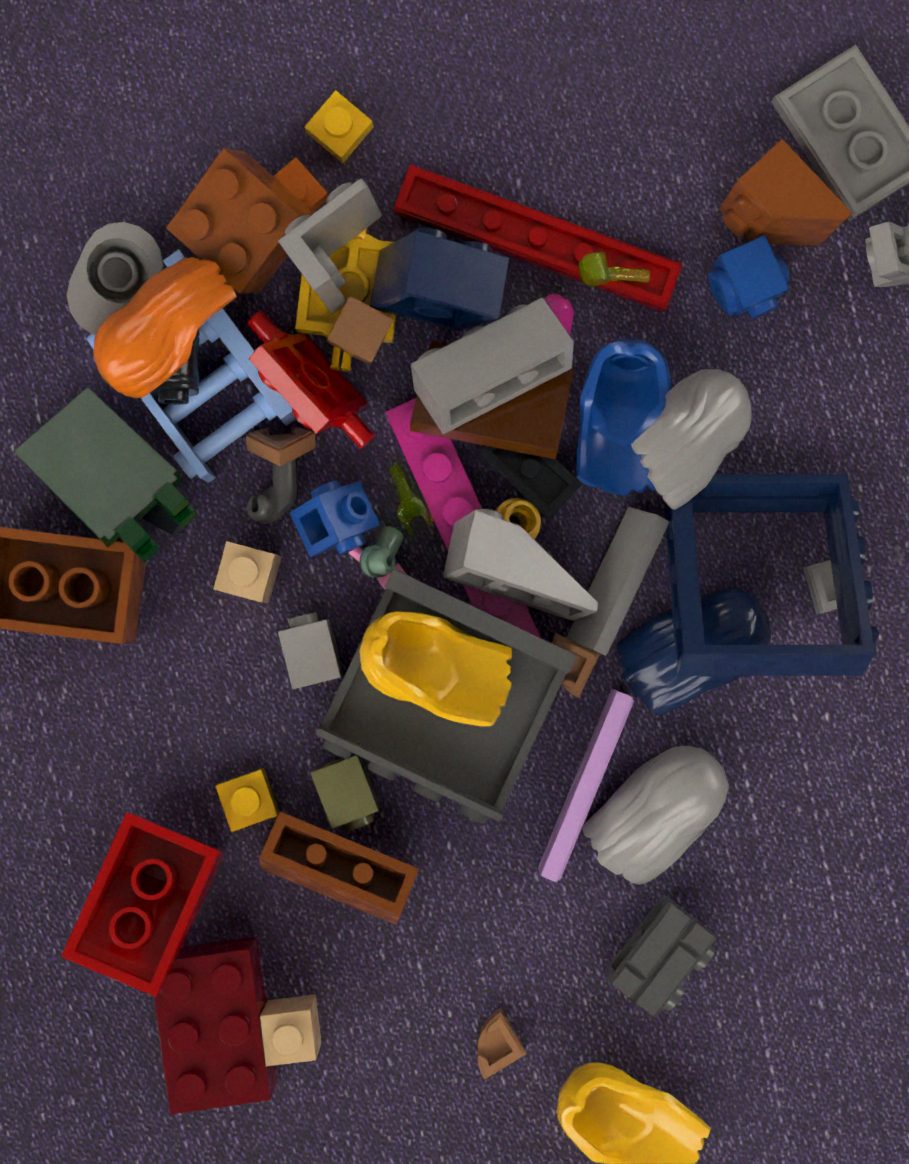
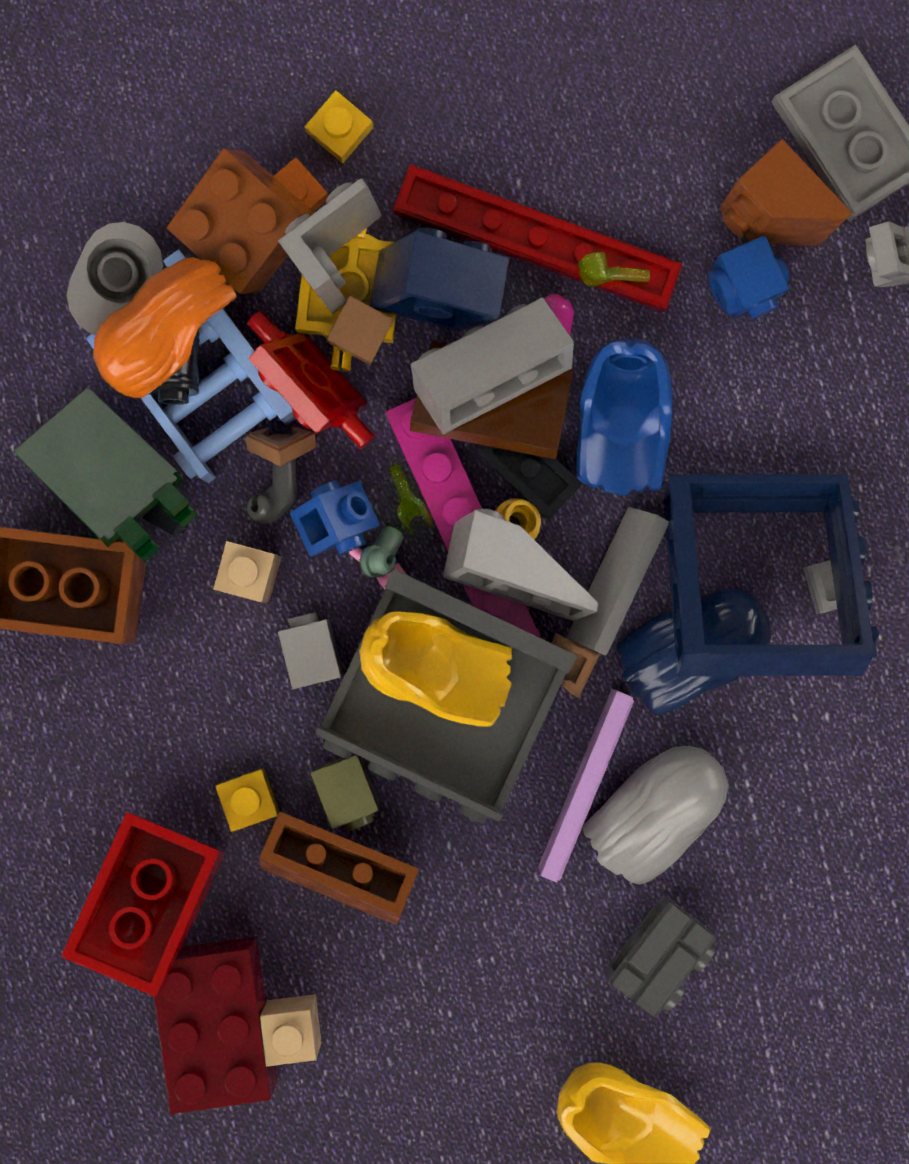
(497, 1045): medium nougat tile -> none
(694, 433): light grey hair -> none

